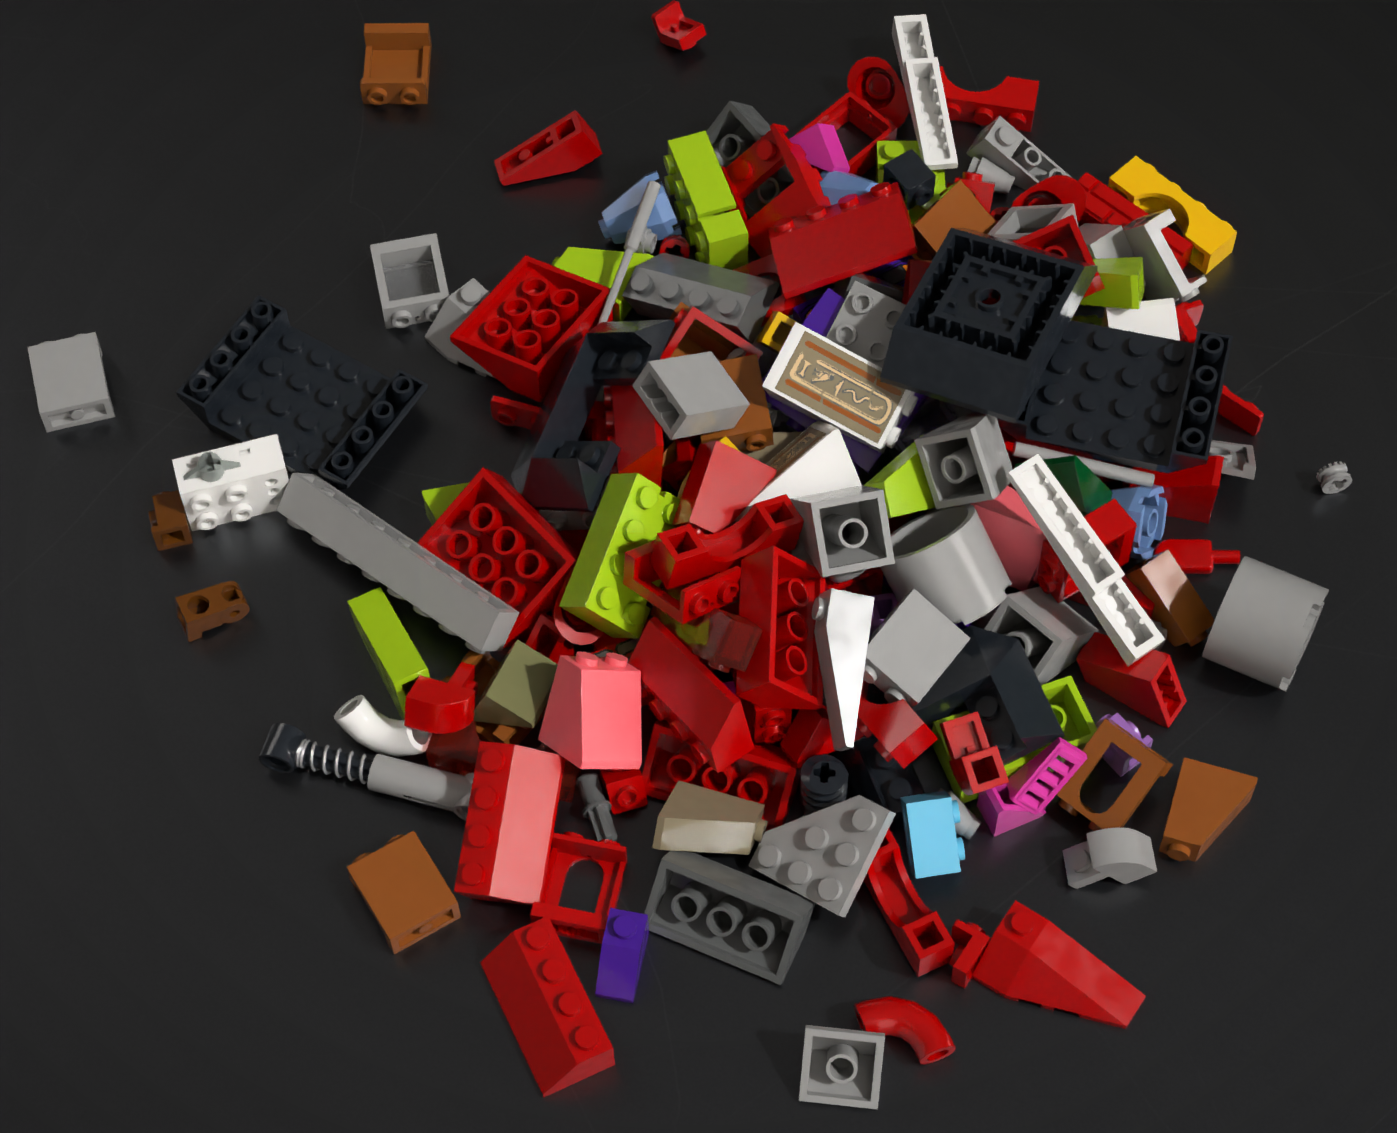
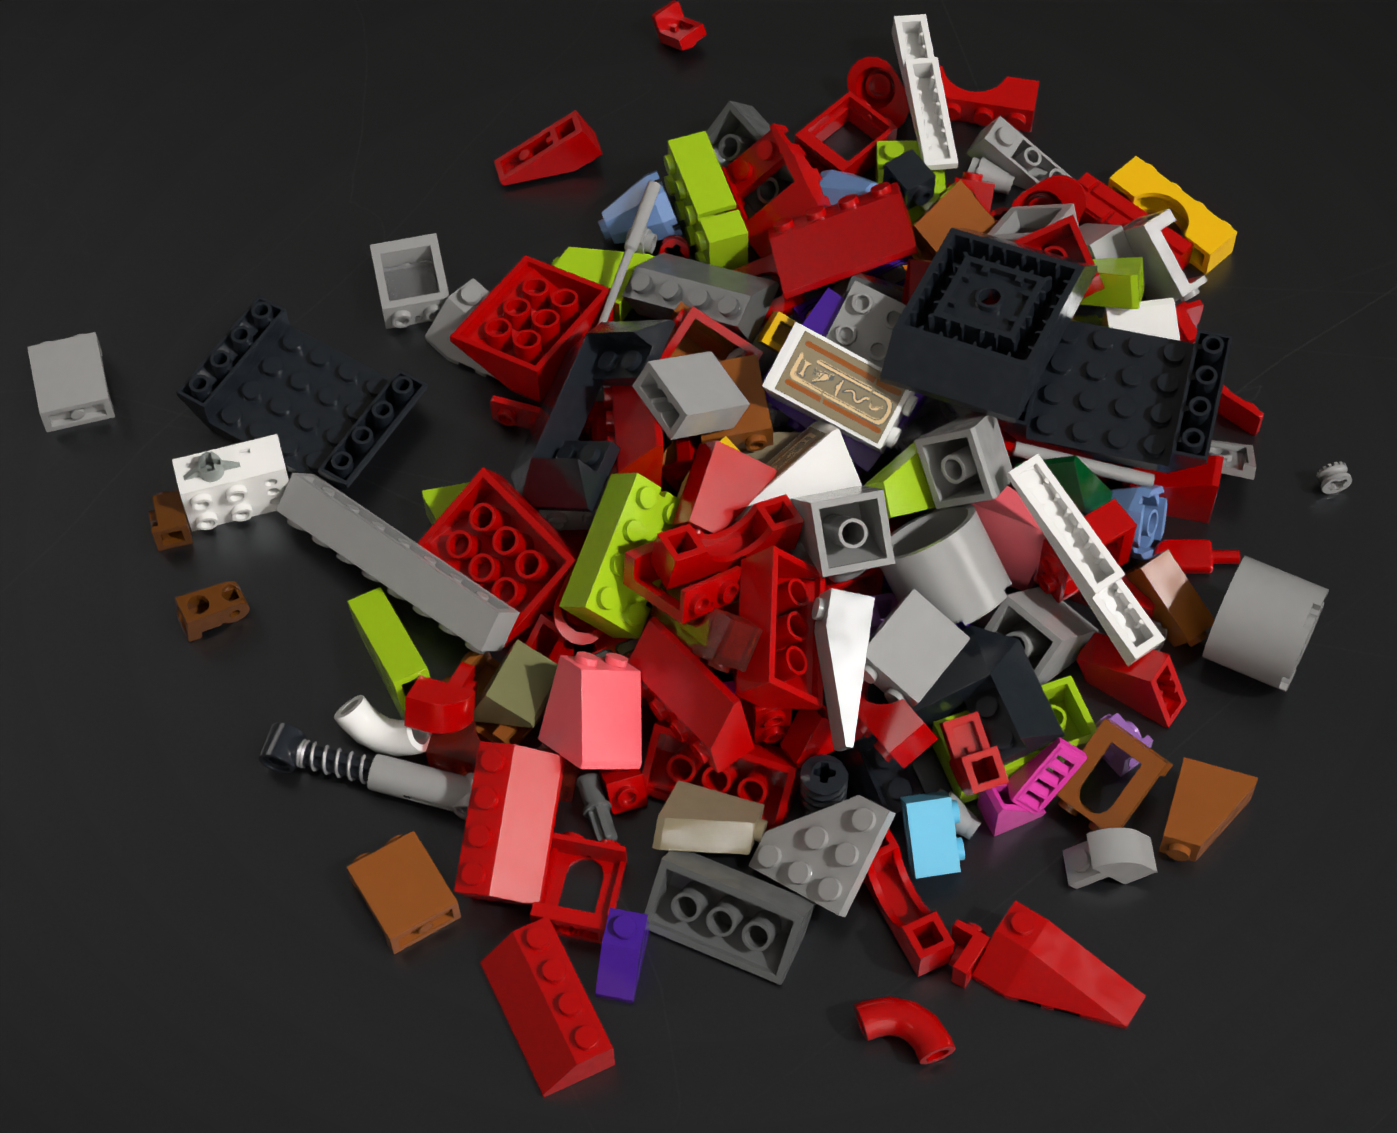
(396, 63): dark orange panel -> none
(822, 147): dark pink slope -> none
(841, 1067): light grey slope -> none

